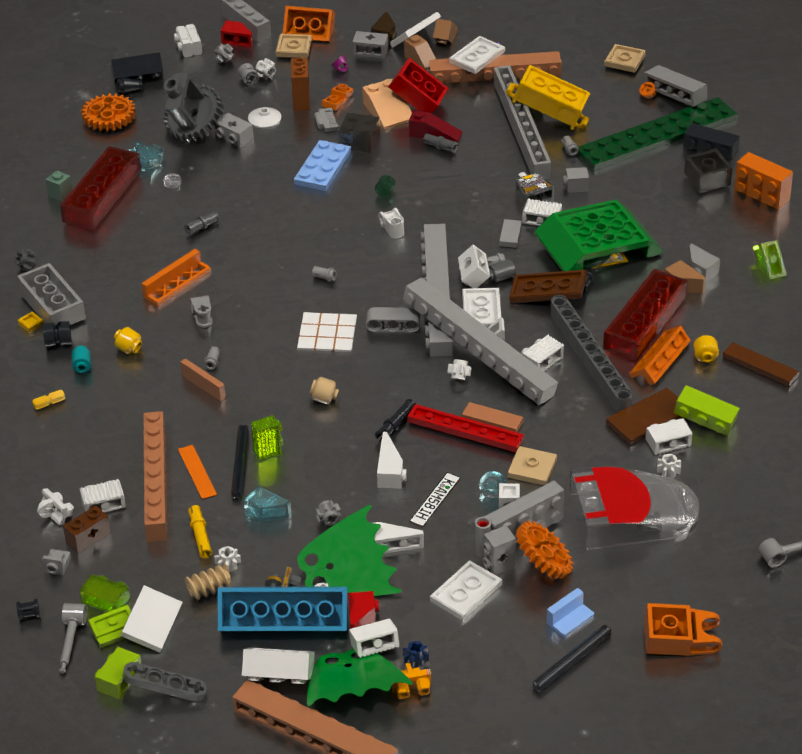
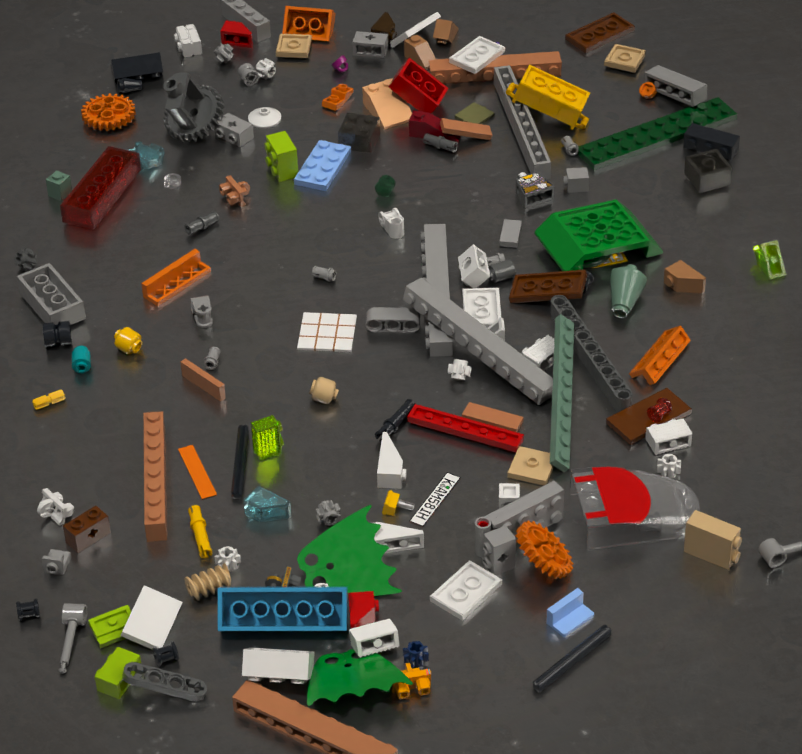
(30, 322): yellow tile -> none
(104, 593): clear neon green brick -> none
(106, 496): white brick -> none
(171, 650): none -> black bush
(234, 191): none -> nougat hips
(281, 156): none -> lime brick
(300, 84): dark orange window -> none
(326, 120): light grey piece -> none
(392, 502): none -> yellow piece
(466, 129): none -> nougat tile
(474, 114): none -> olive piece
(490, 484): clear light blue piece -> none
(538, 211): white brick -> none
(562, 393): none -> sand green plate
(599, 32): none -> reddish brown tile
(626, 288): none -> sand green cone
(645, 314): clear red brick -> none
(658, 408): none -> clear red bush
(679, 630): orange brick -> none
(703, 262): light grey slope -> none
(706, 348): yellow head -> none
(706, 410): lime brick -> none
(712, 540): none -> tan brick
(761, 364): reddish brown tile -> none
(763, 180): orange brick -> none

